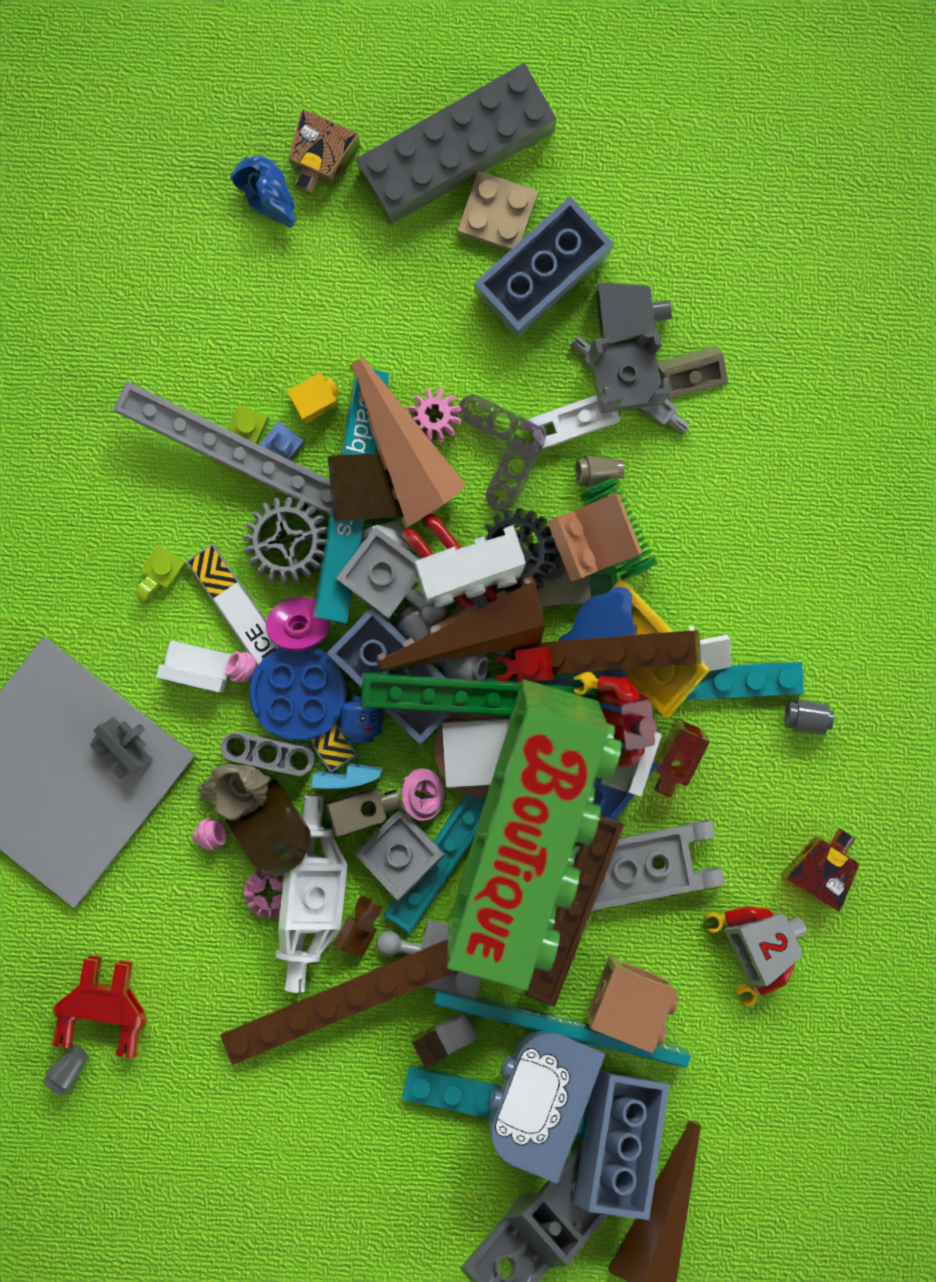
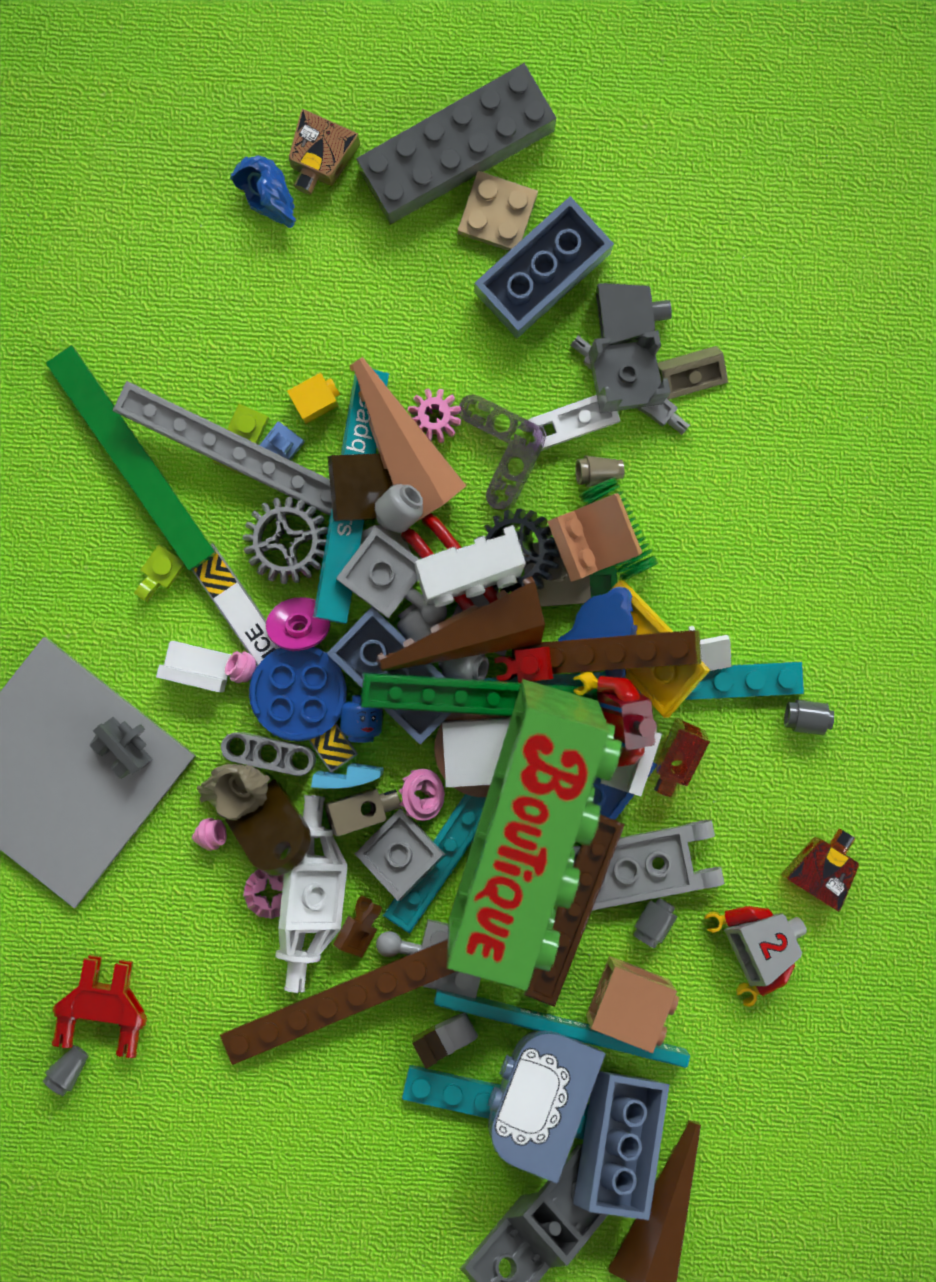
(131, 458): none -> green tile
(399, 508): none -> light grey head
(655, 922): none -> dark grey brick

